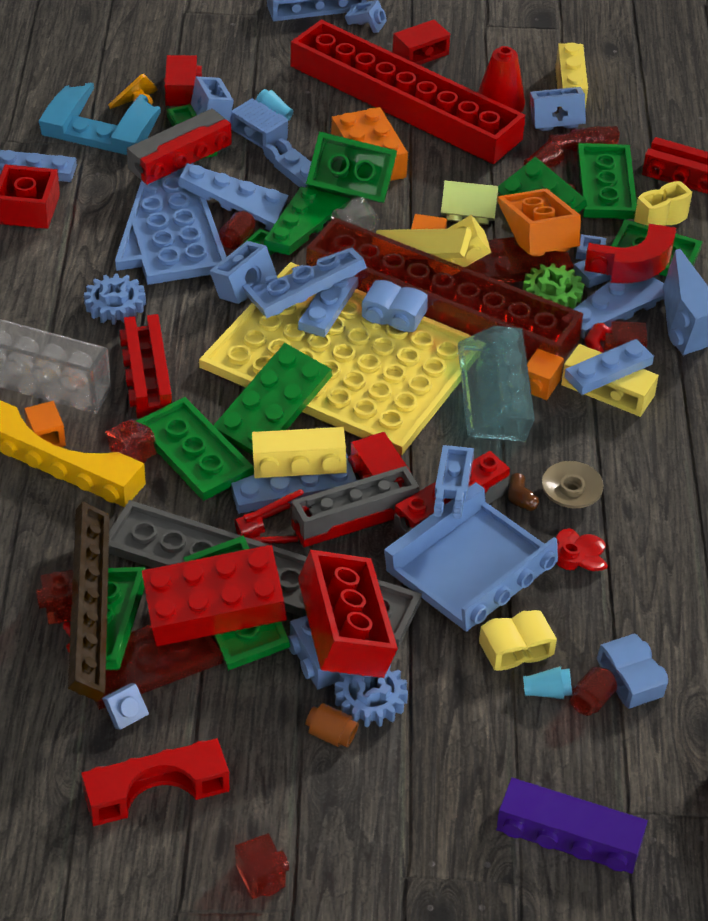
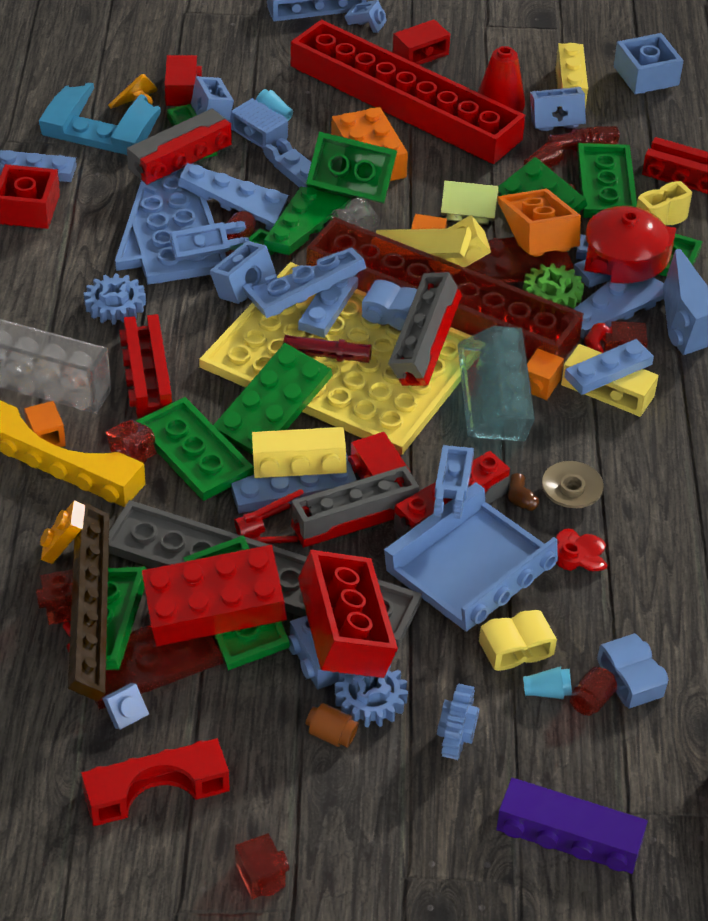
(63, 532): none -> light orange plate
(206, 240): none -> medium blue hinge
(337, 350): none -> dark red pin
(425, 329): none -> dark grey piece
(458, 721): none -> medium blue gear
(627, 235): none -> red dish
(648, 63): none -> medium blue brick

